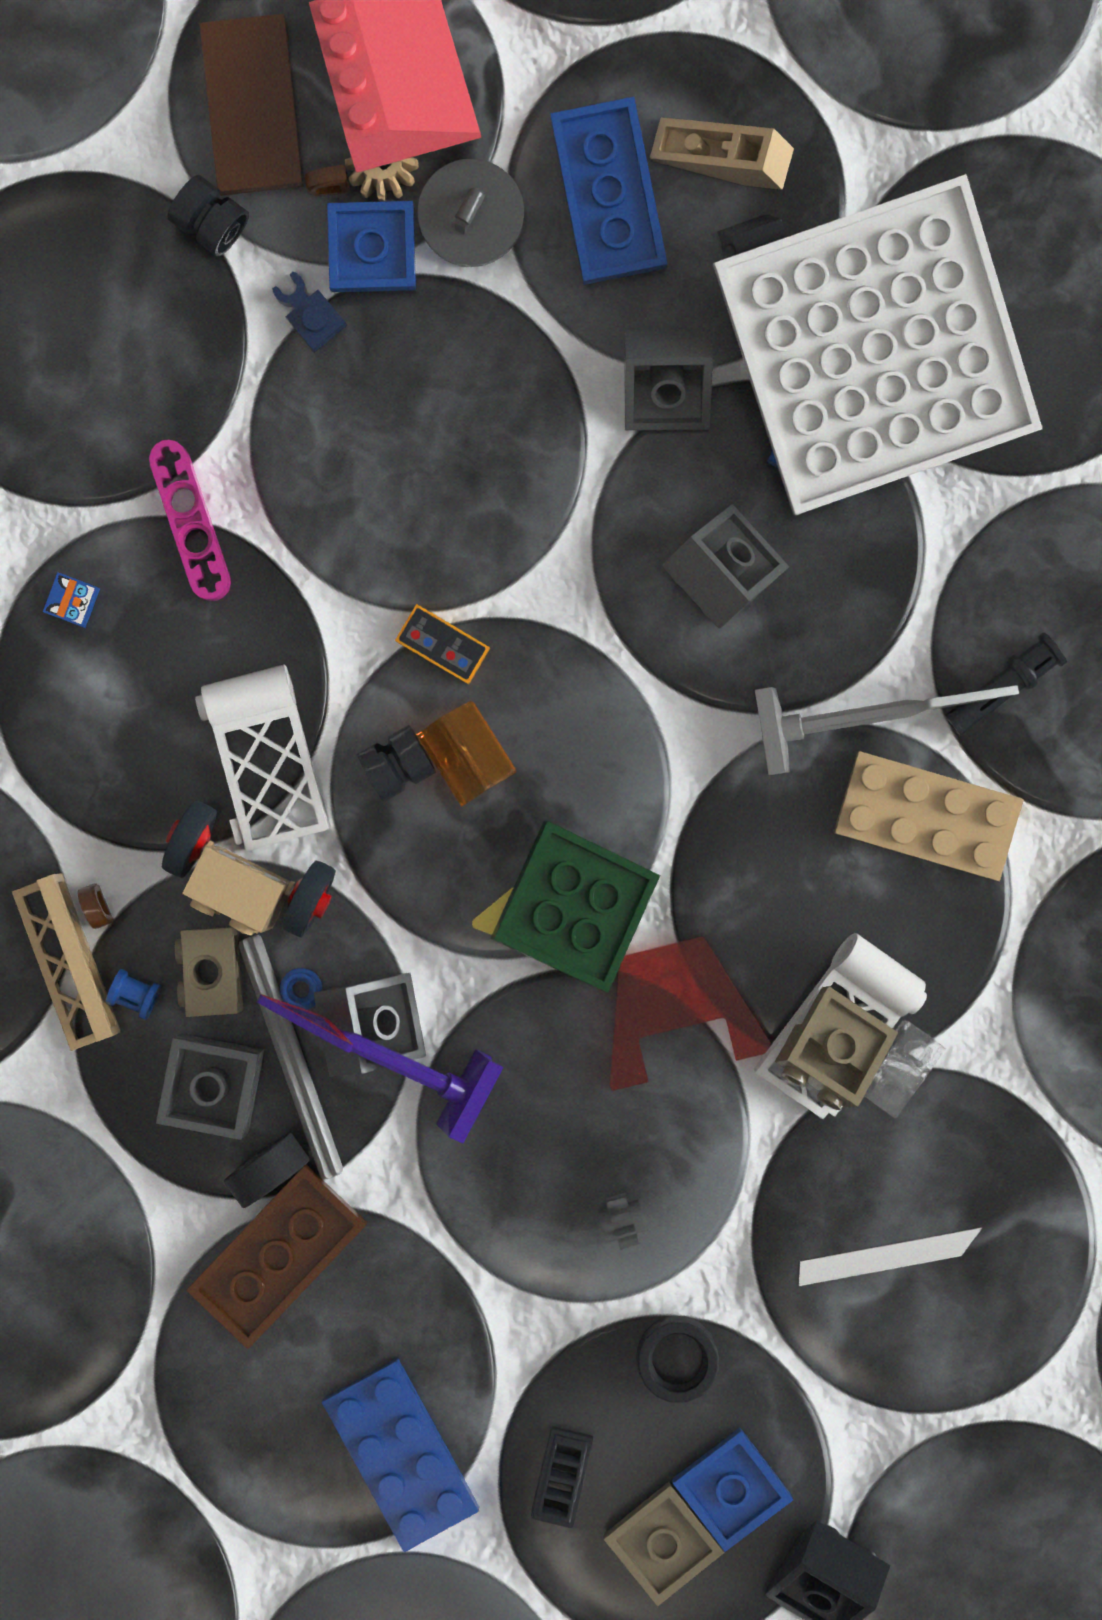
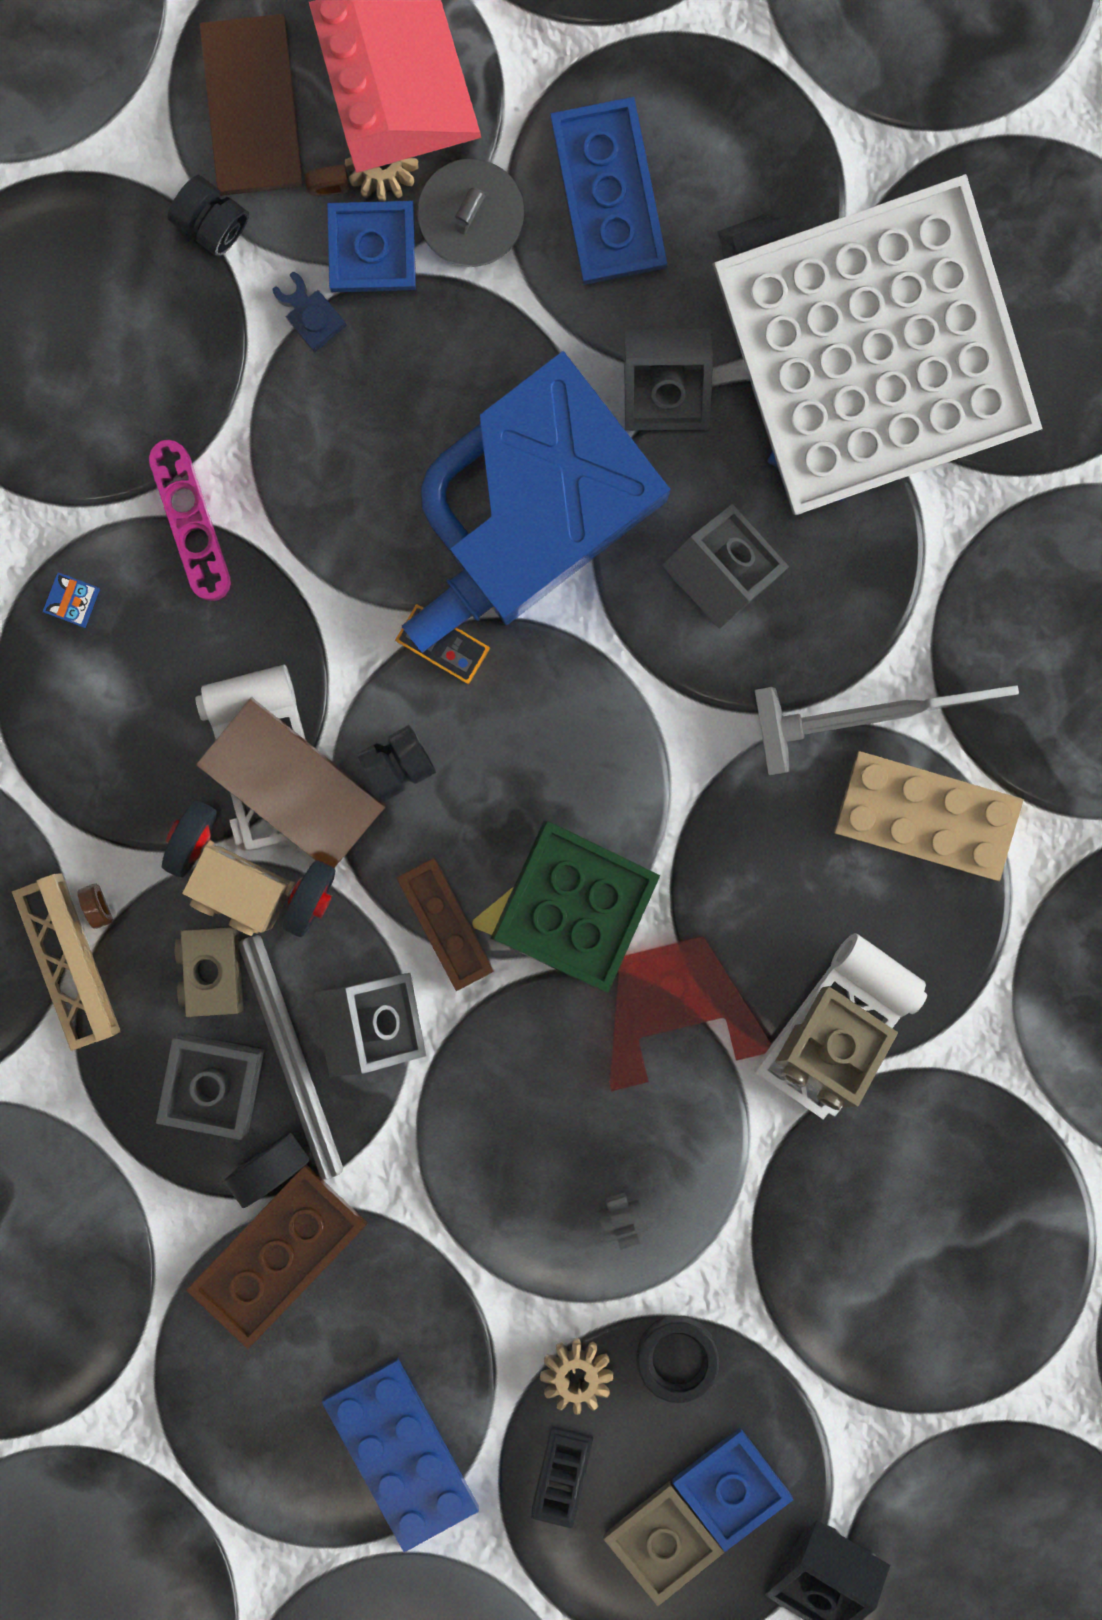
(133, 994): blue bush -> none
(287, 987): blue plate -> none
(290, 784): none -> reddish brown tile
(445, 924): none -> reddish brown plate
(464, 1093): dark purple piece -> none
(466, 752): clear orange panel -> none
(559, 495): none -> blue piece
(559, 1377): none -> tan gear
(724, 151): tan slope -> none
(885, 1257): white sticker -> none
(904, 1068): clear brick -> none
(1021, 671): black pin -> none

